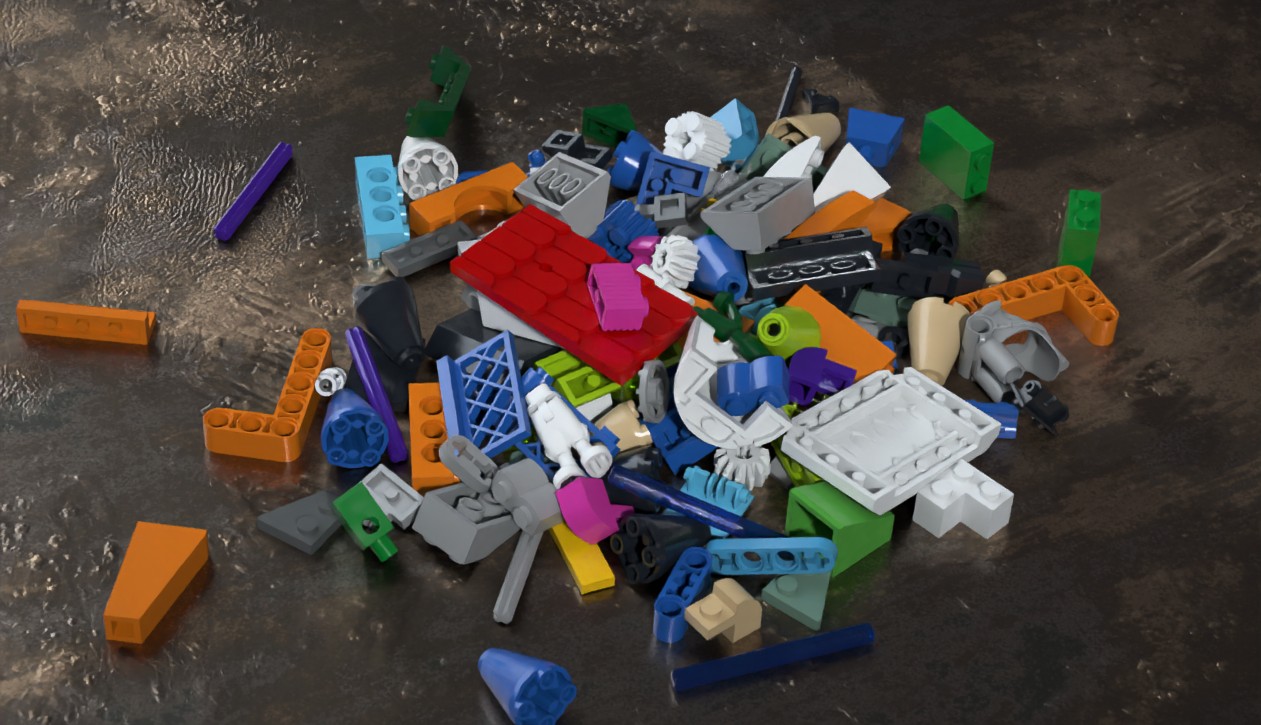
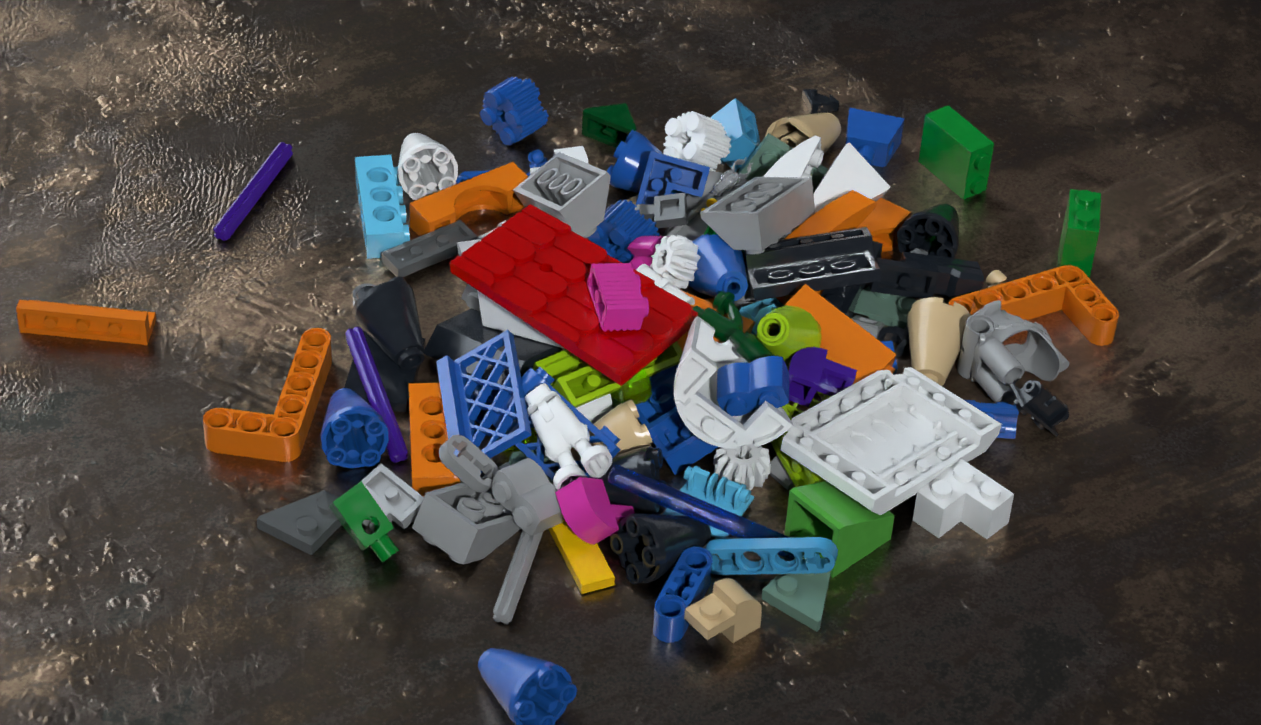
(152, 577): orange slope -> none
(329, 379): white pin -> none
(434, 119): dark green slope -> none
(513, 109): none -> blue brick
(573, 146): black slope -> none
(653, 391): light grey wheel -> none
(772, 656): clear blue axle -> none
(789, 93): black piece -> none

